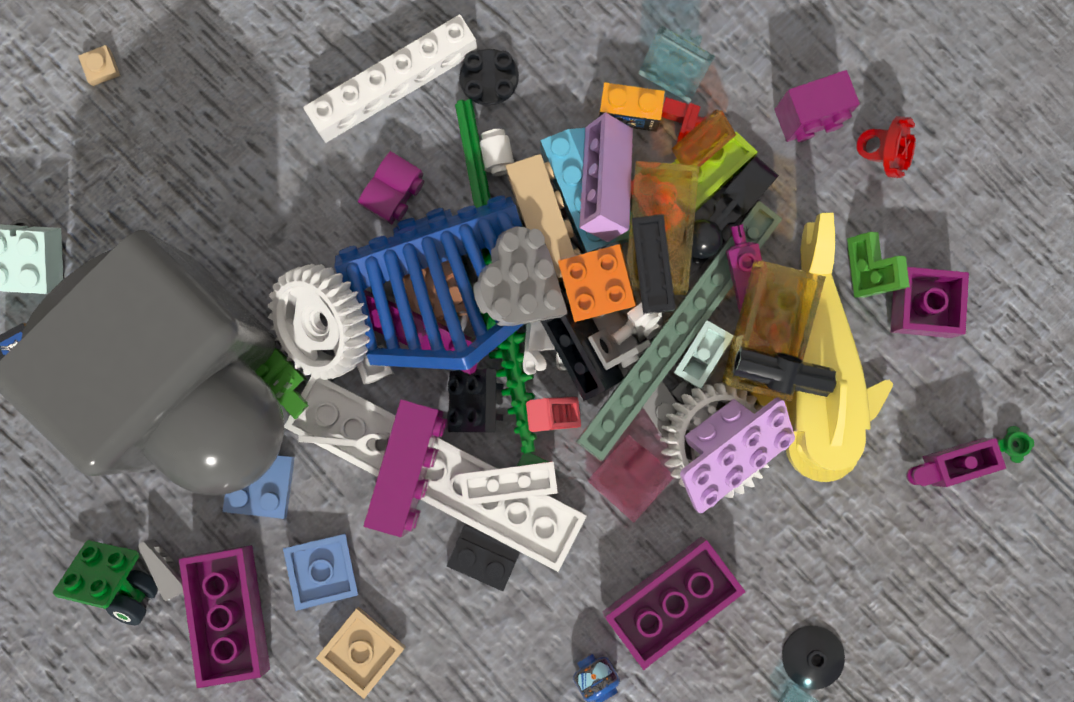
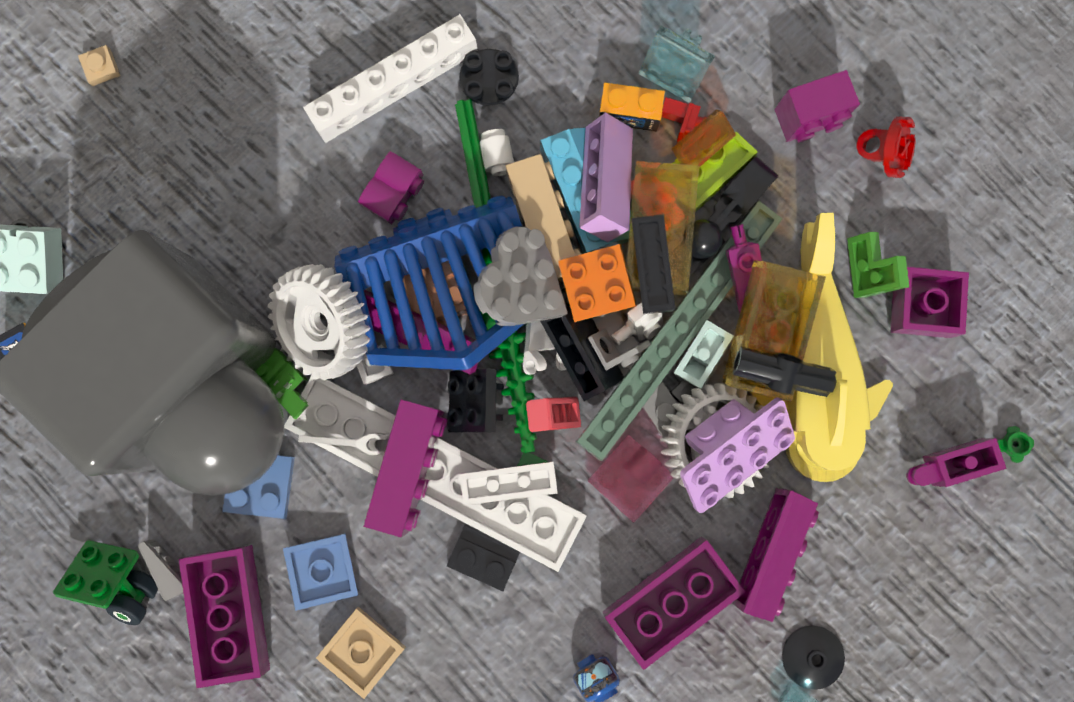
(775, 554): none -> magenta slope

